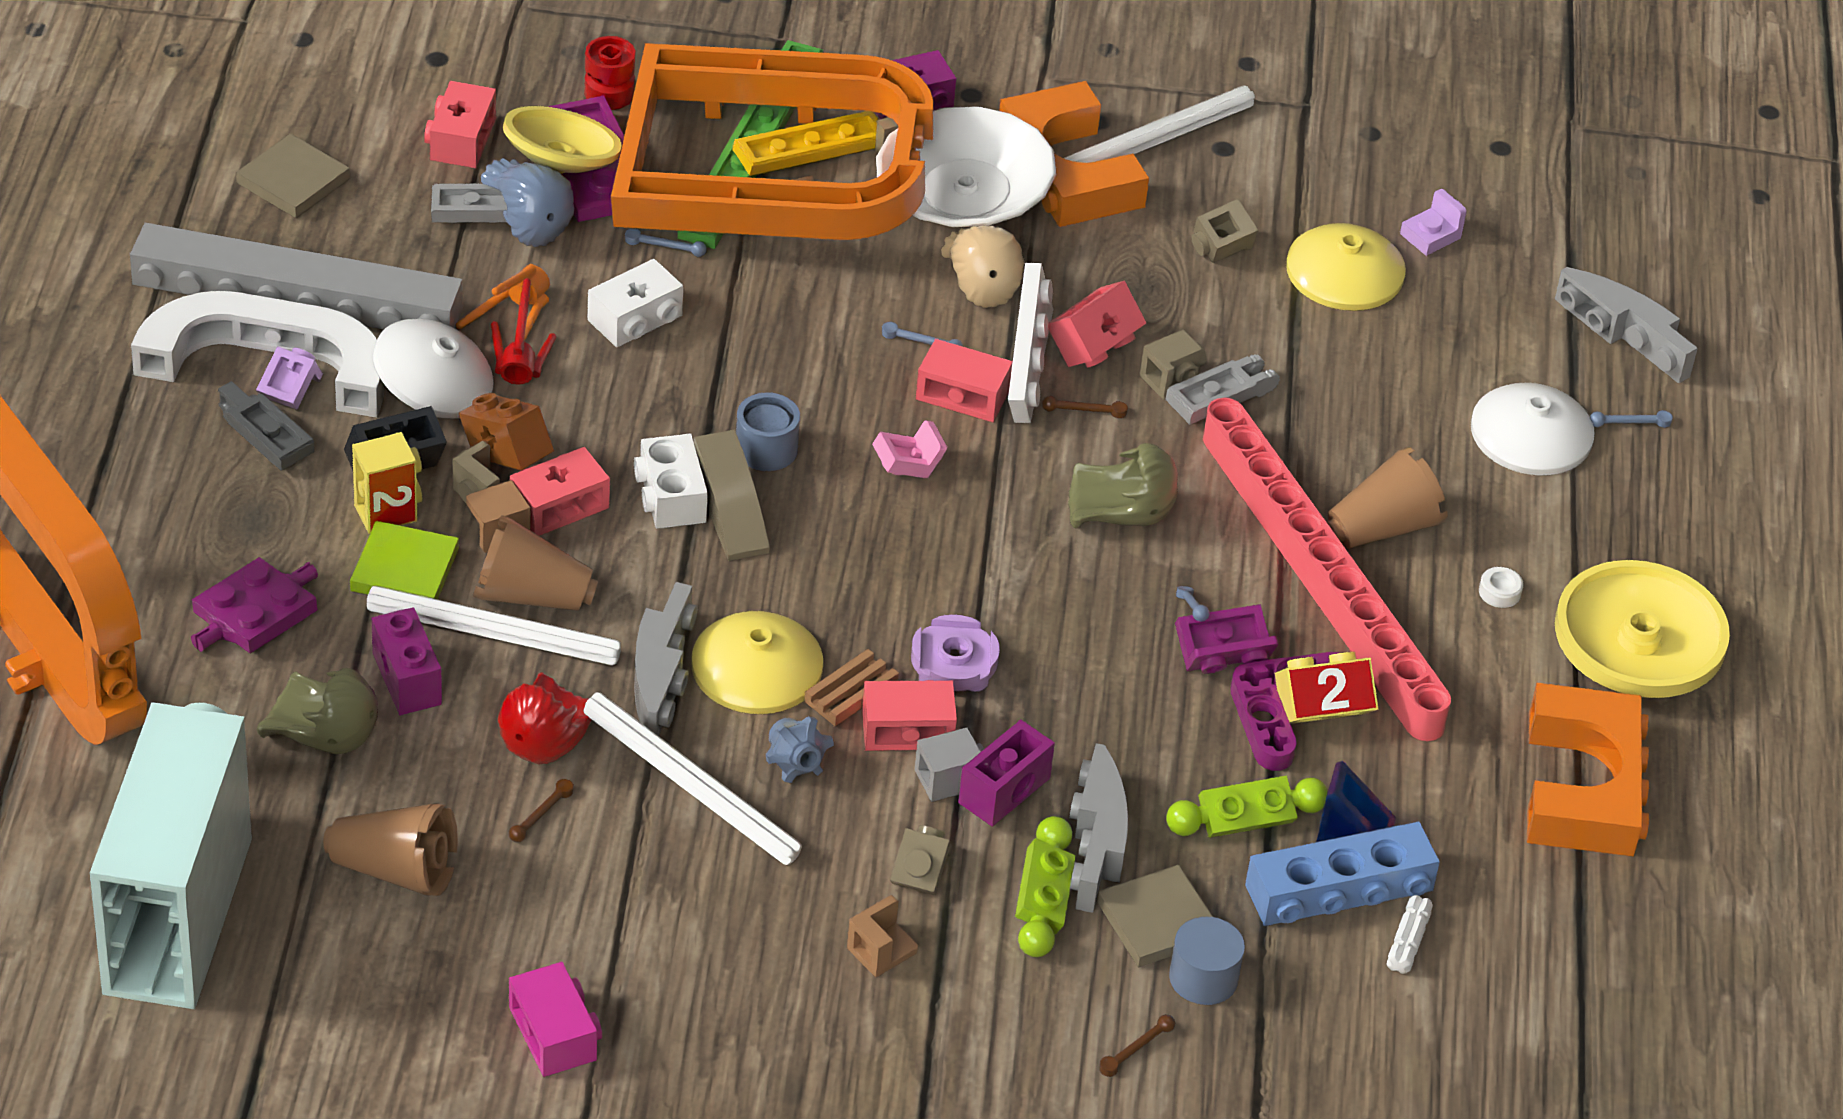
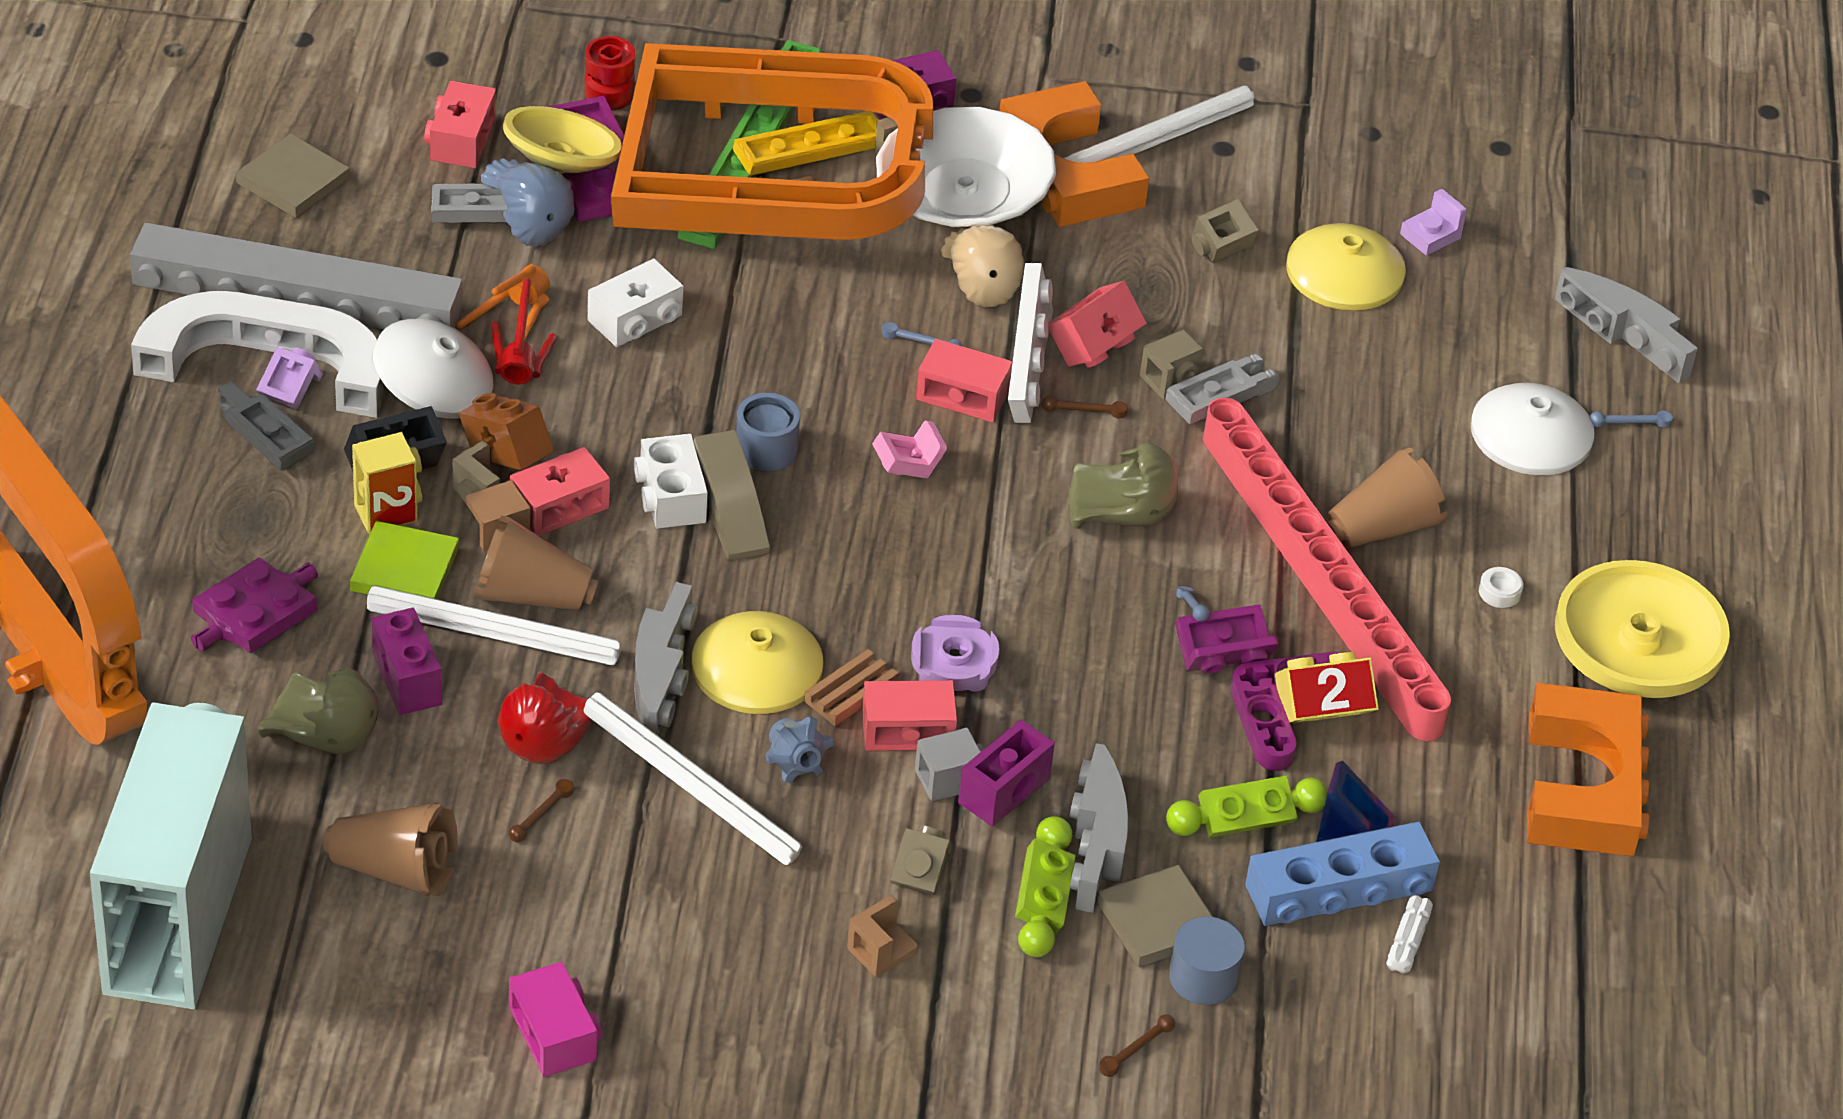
(634, 236): sand blue hinge -> none

